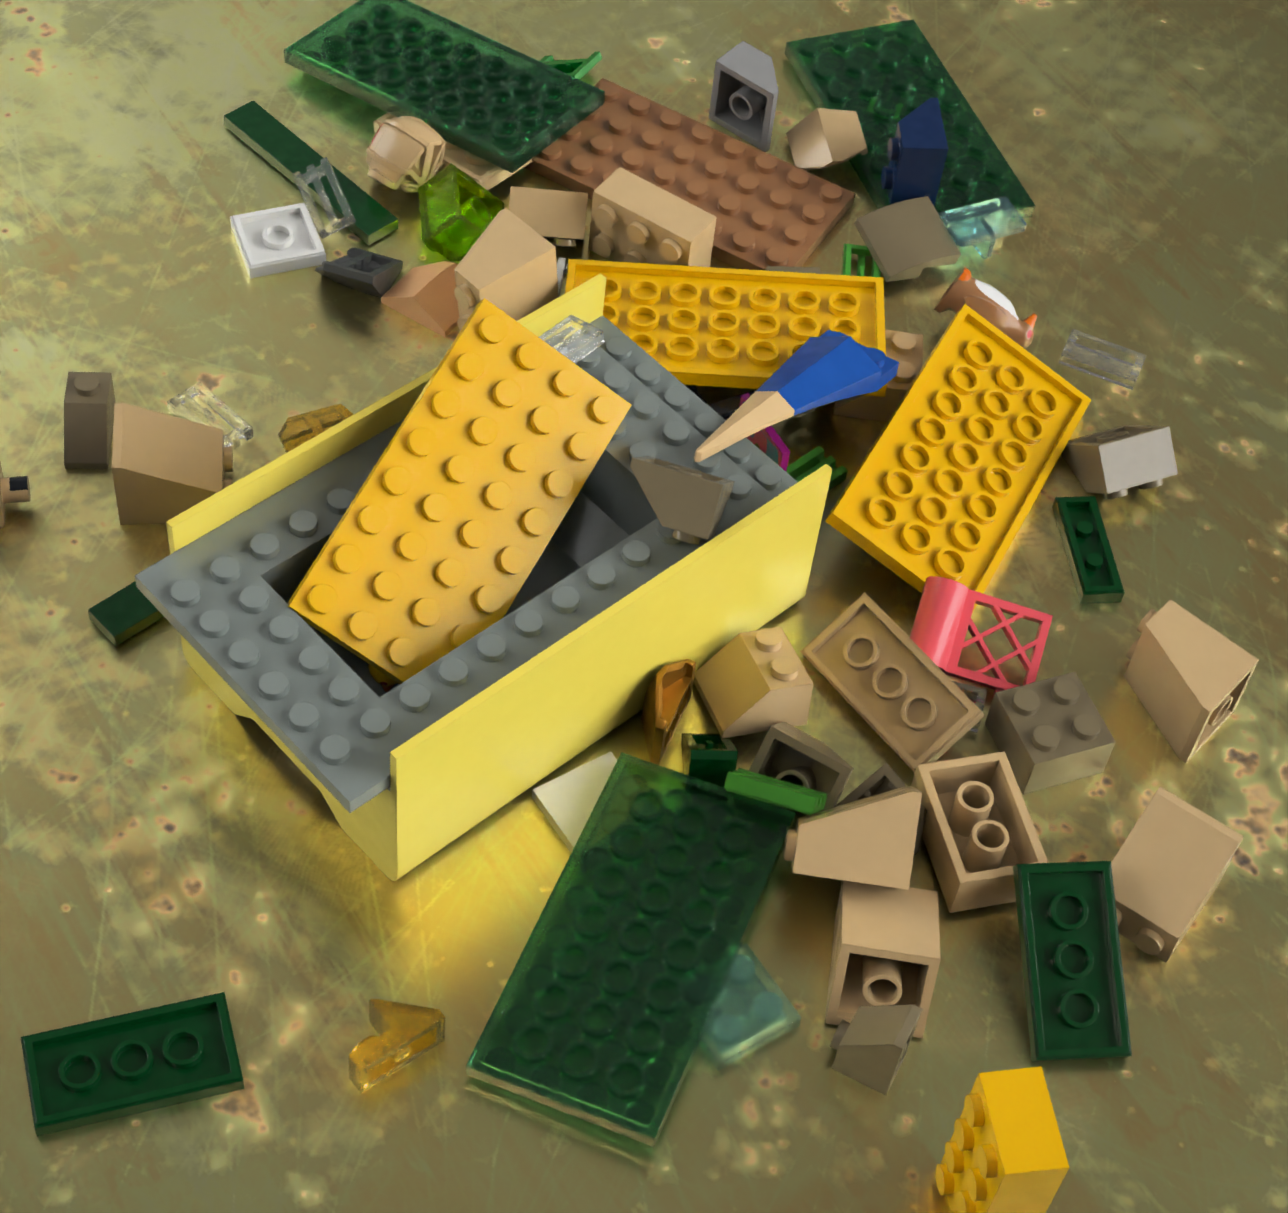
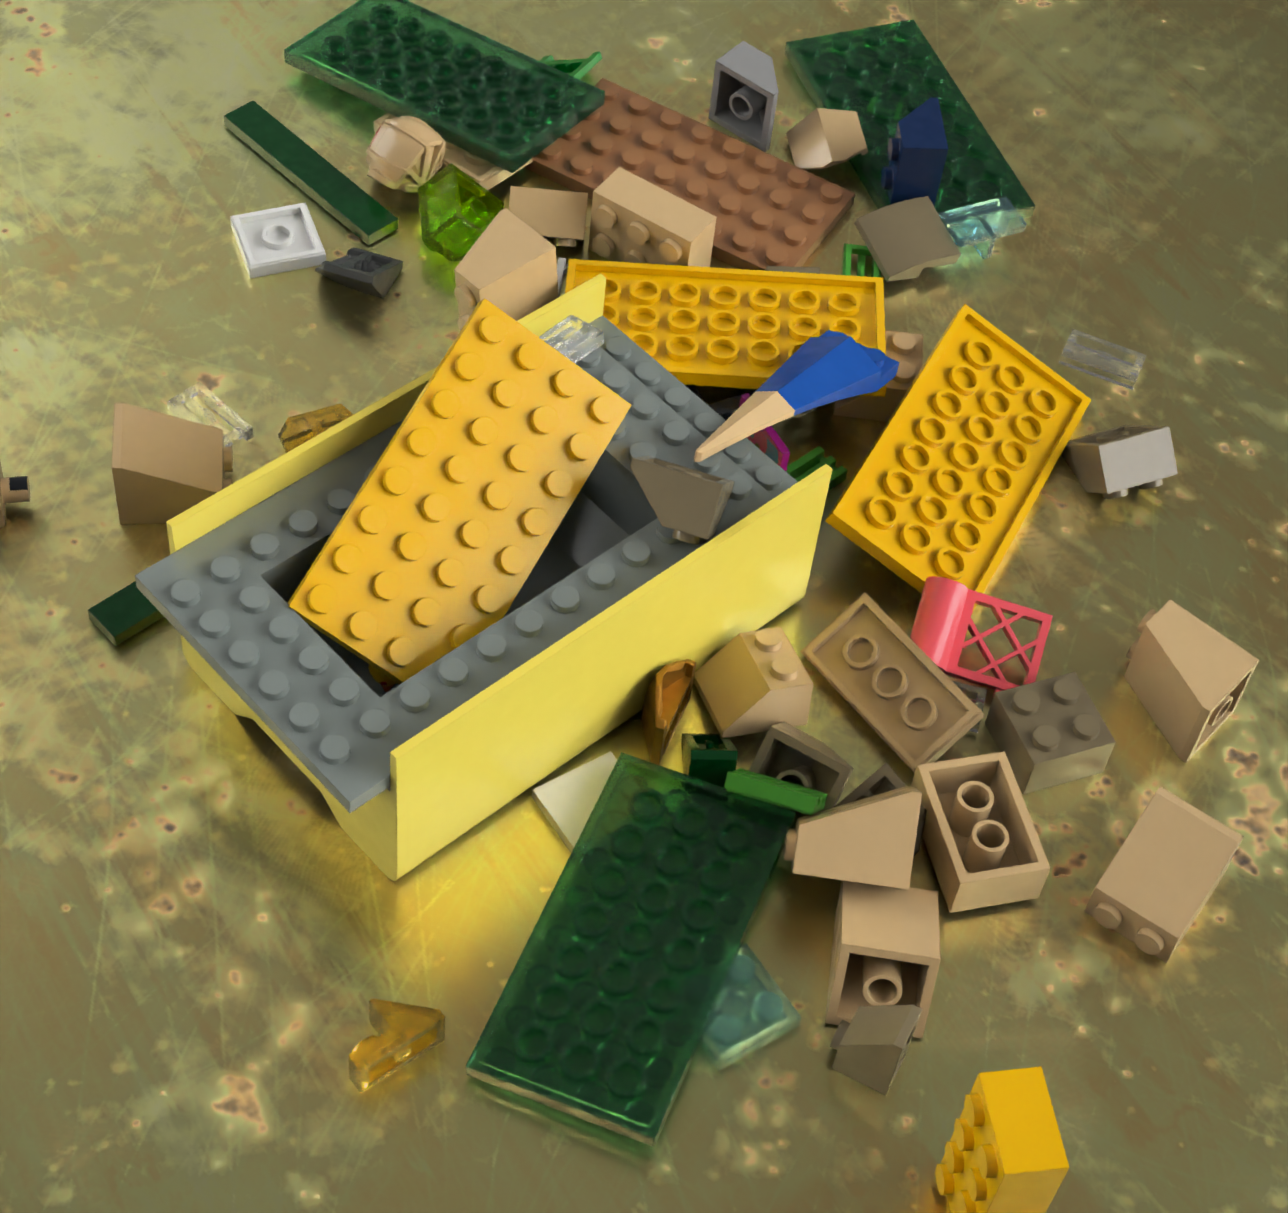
(88, 420): dark tan slope -> none
(131, 1063): dark green tile -> none
(313, 175): clear tile -> none
(427, 296): light nougat slope -> none
(989, 304): medium nougat animal -> none
(1071, 961): dark green tile -> none
(1088, 550): dark green tile -> none

